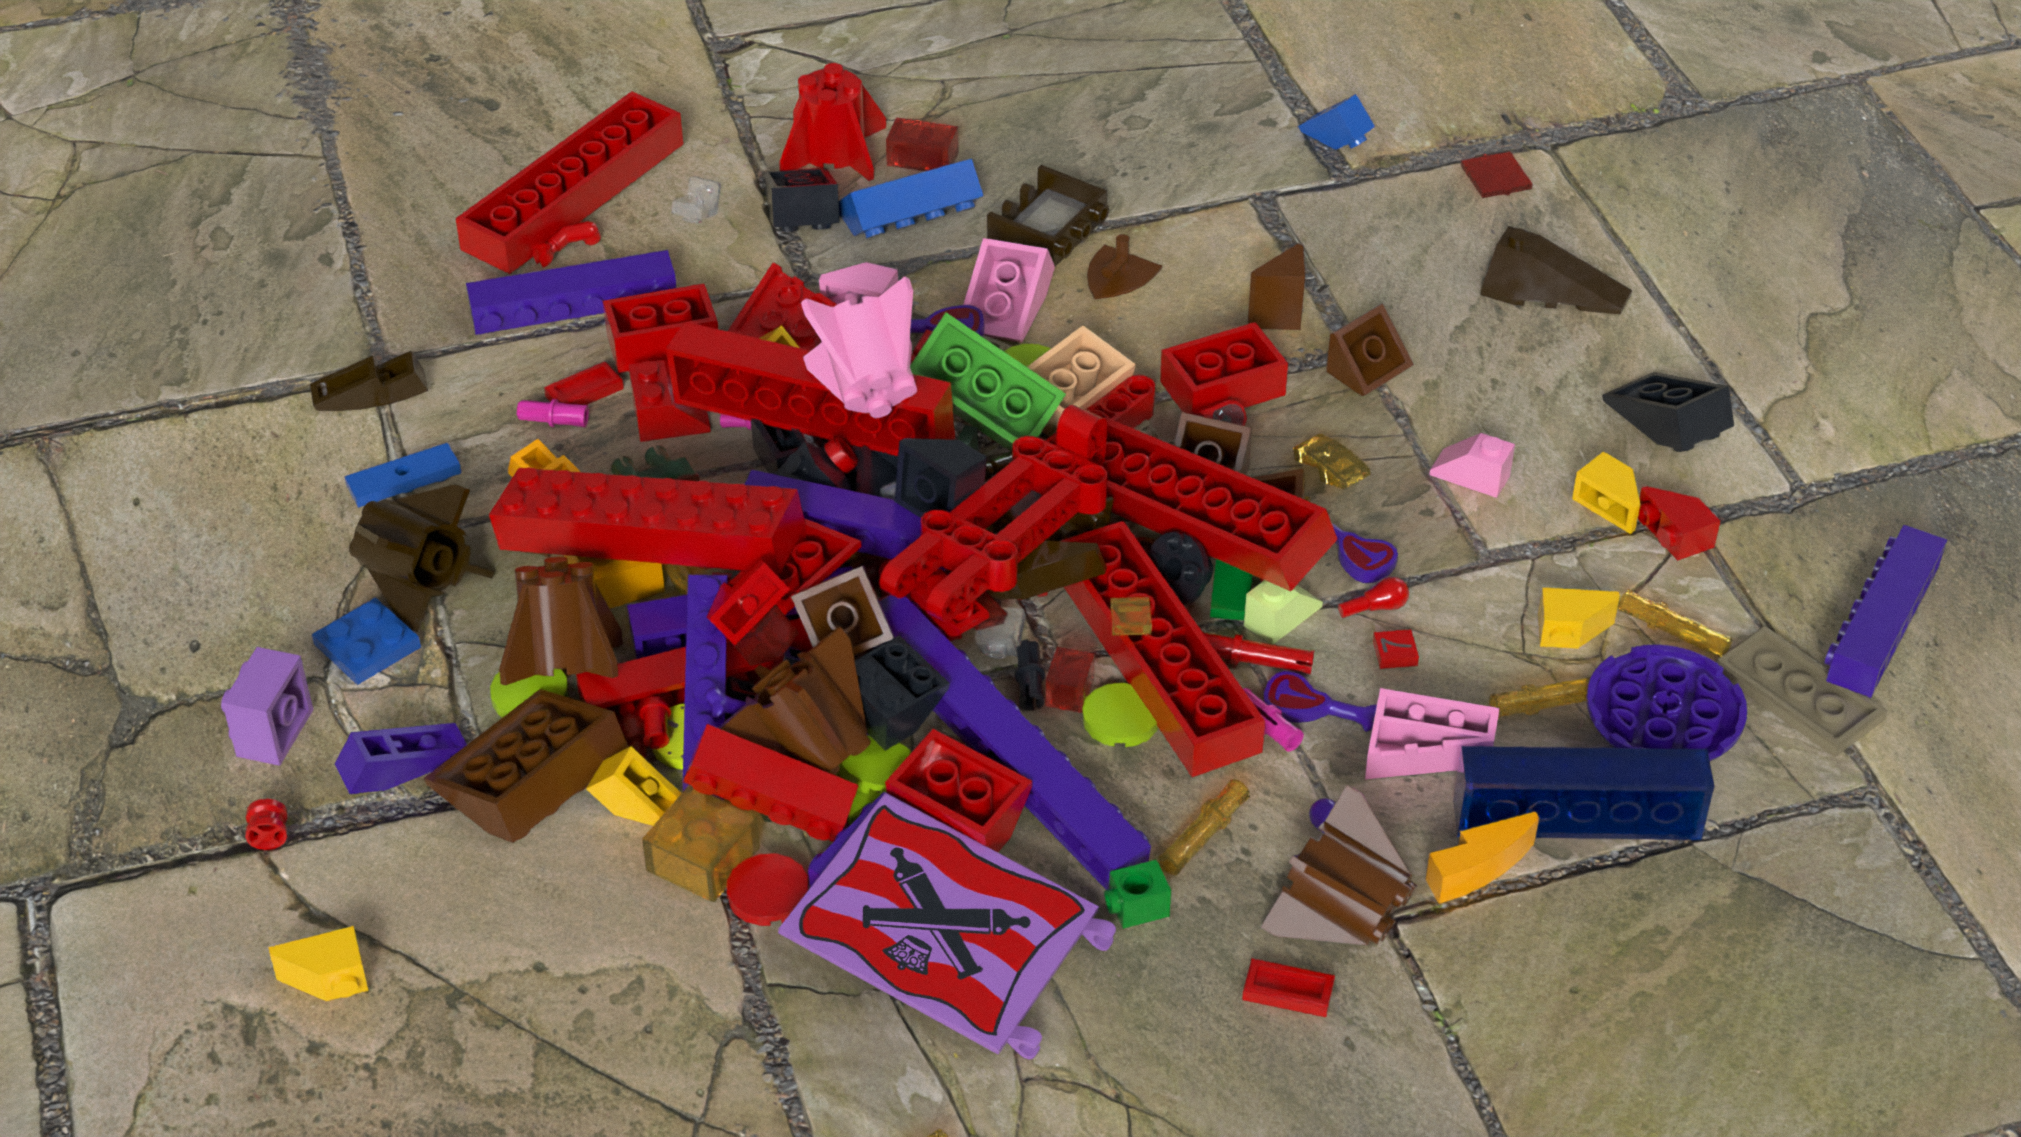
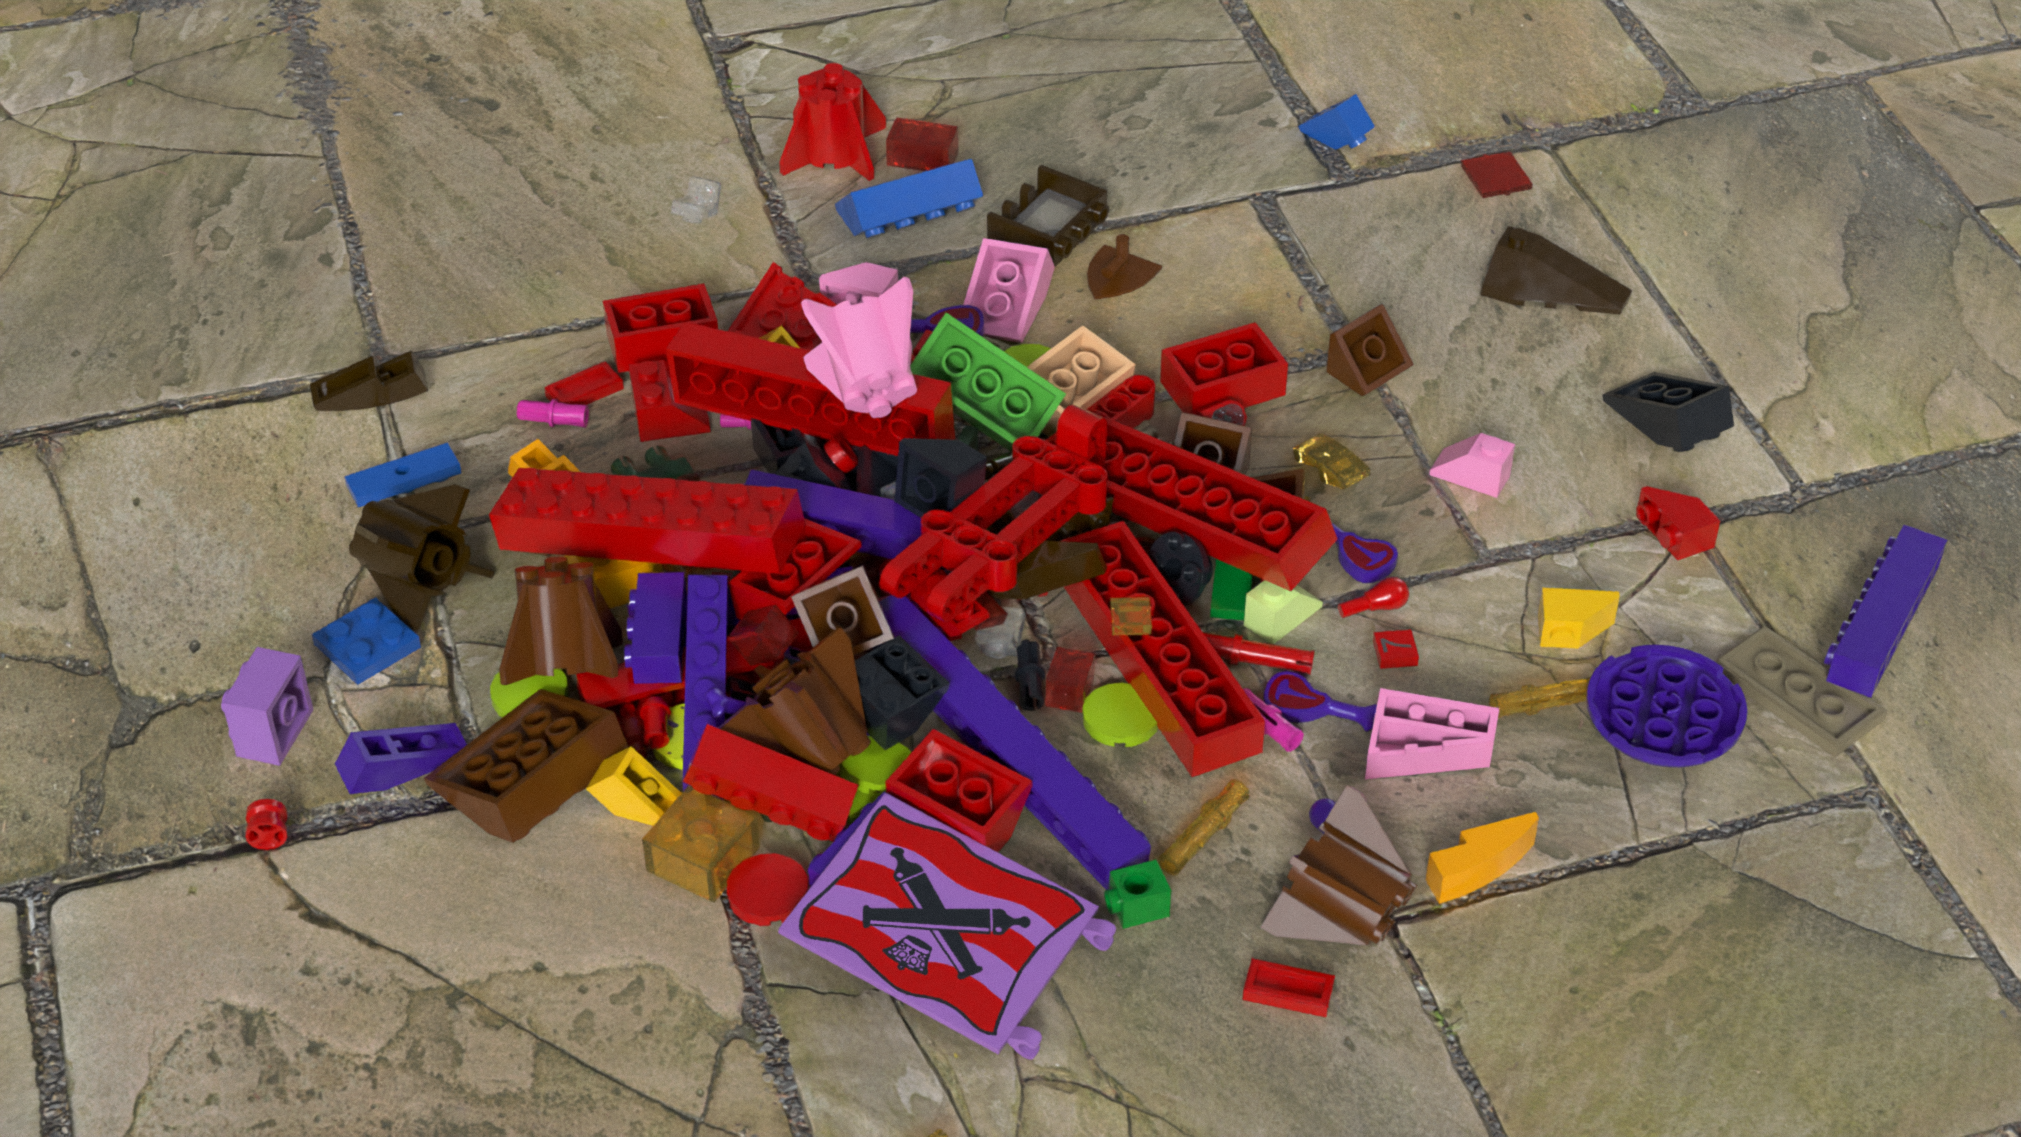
(321, 964): yellow slope -> none
(562, 237): red arm -> none
(565, 291): dark purple brick -> none
(569, 181): red brick -> none
(657, 628): none -> dark purple brick
(744, 604): red slope -> none
(801, 198): black slope -> none
(1278, 291): reddish brown slope -> none
(1587, 790): clear blue brick -> none
(1609, 491): yellow slope -> none
(1661, 617): clear yellow pin -> none

